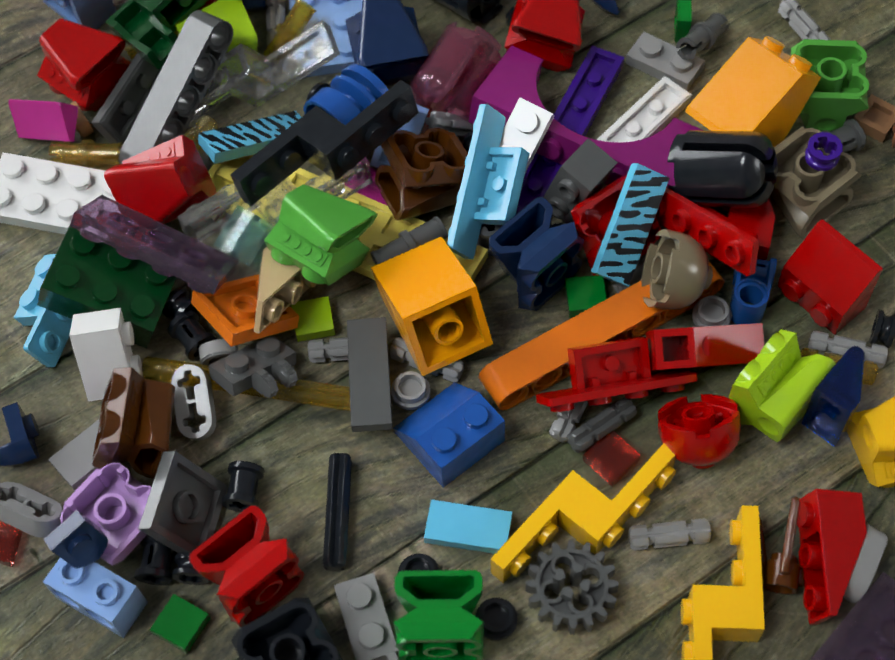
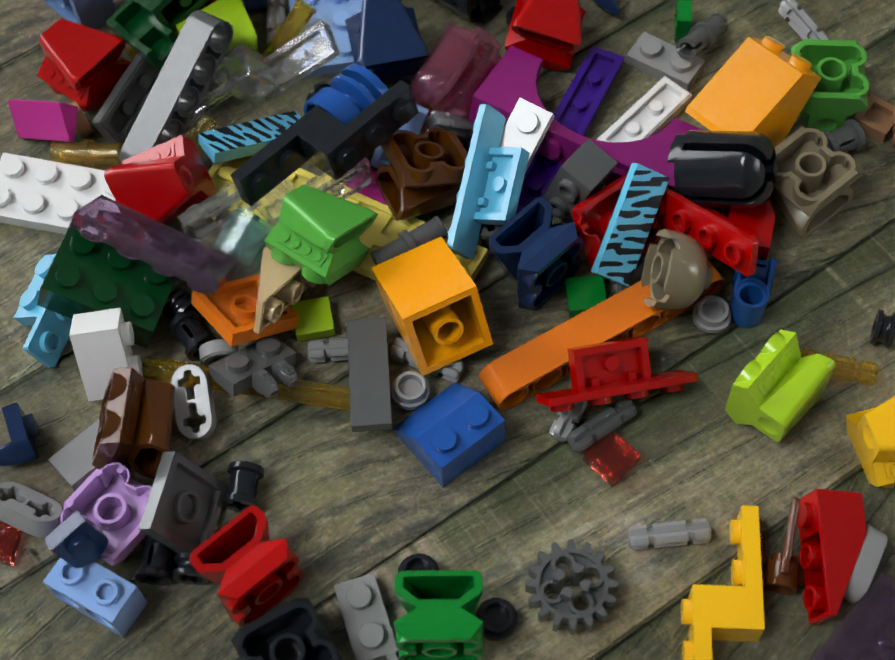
(180, 623): green tile -> none
(337, 512): black axle -> none
(467, 526): medium azure tile -> none
(583, 514): yellow bracket -> none
(700, 431): red cylinder -> none
(704, 346): red slope -> none
(829, 277): red slope -> none
(831, 145): dark purple bush -> none
(836, 398): clear blue tile -> none
(840, 345): light grey axle -> none

